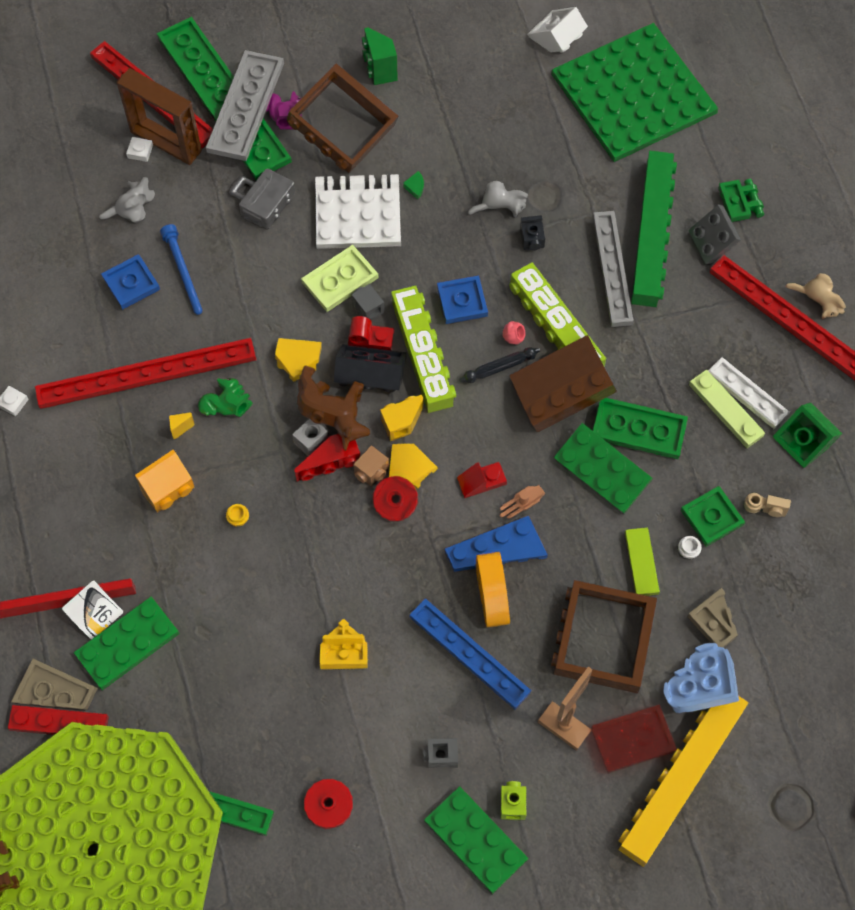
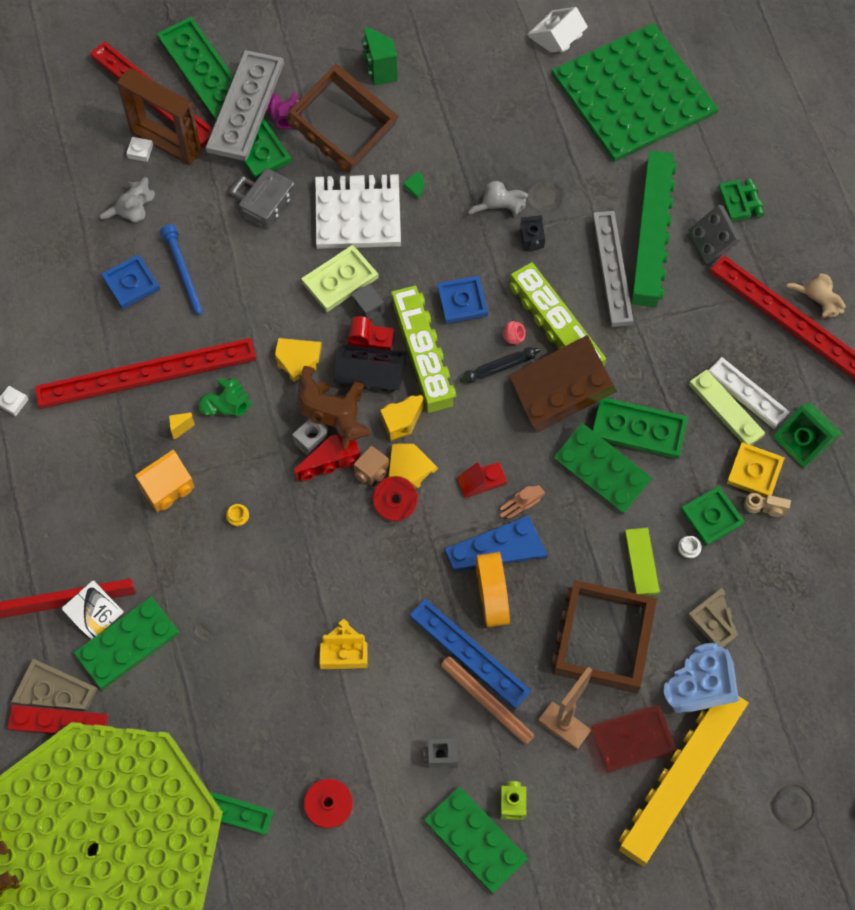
(487, 700): none -> nougat axle
(755, 470): none -> yellow plate

